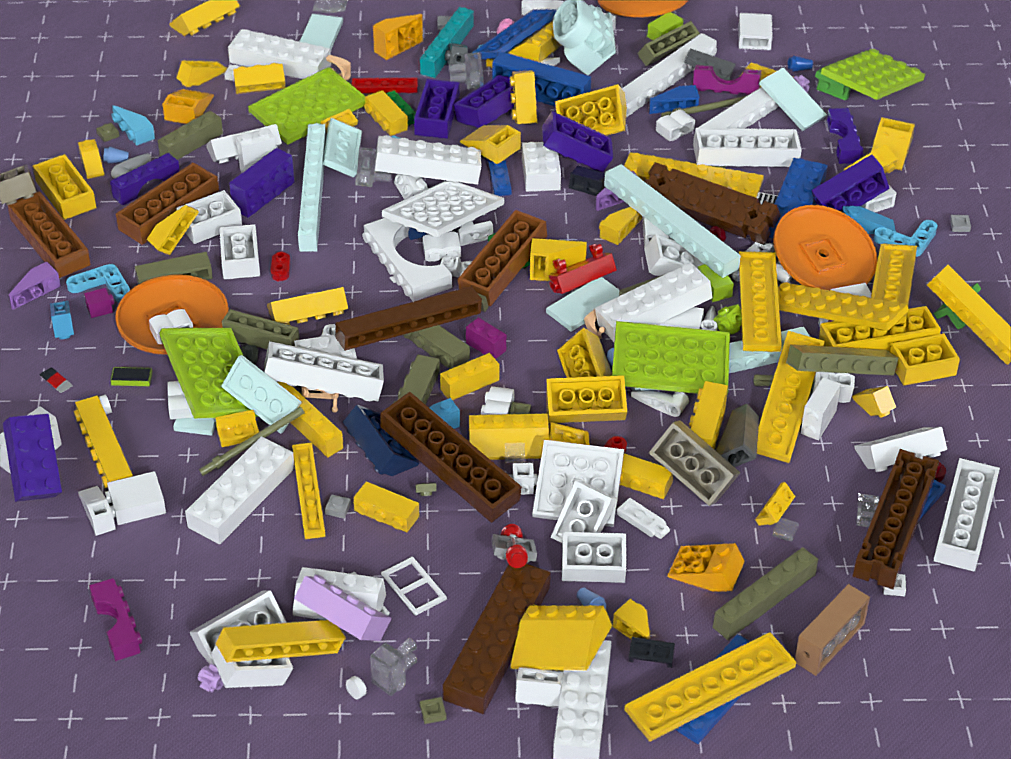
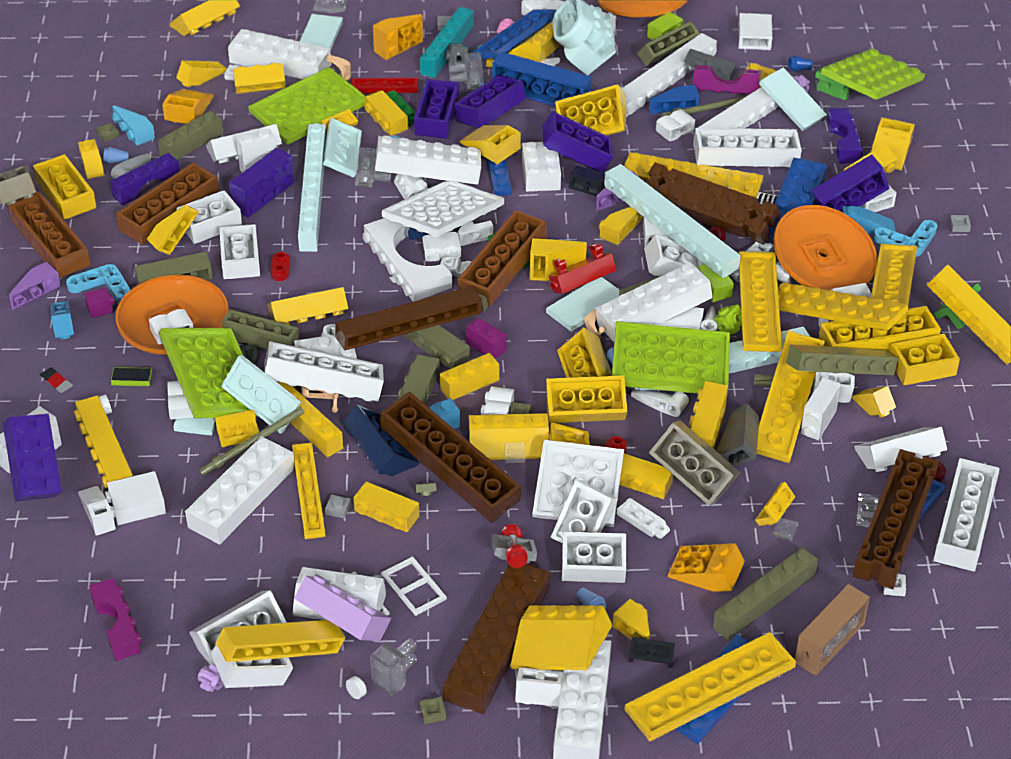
(523, 97): yellow brick -> none
(524, 475): white brick -> none

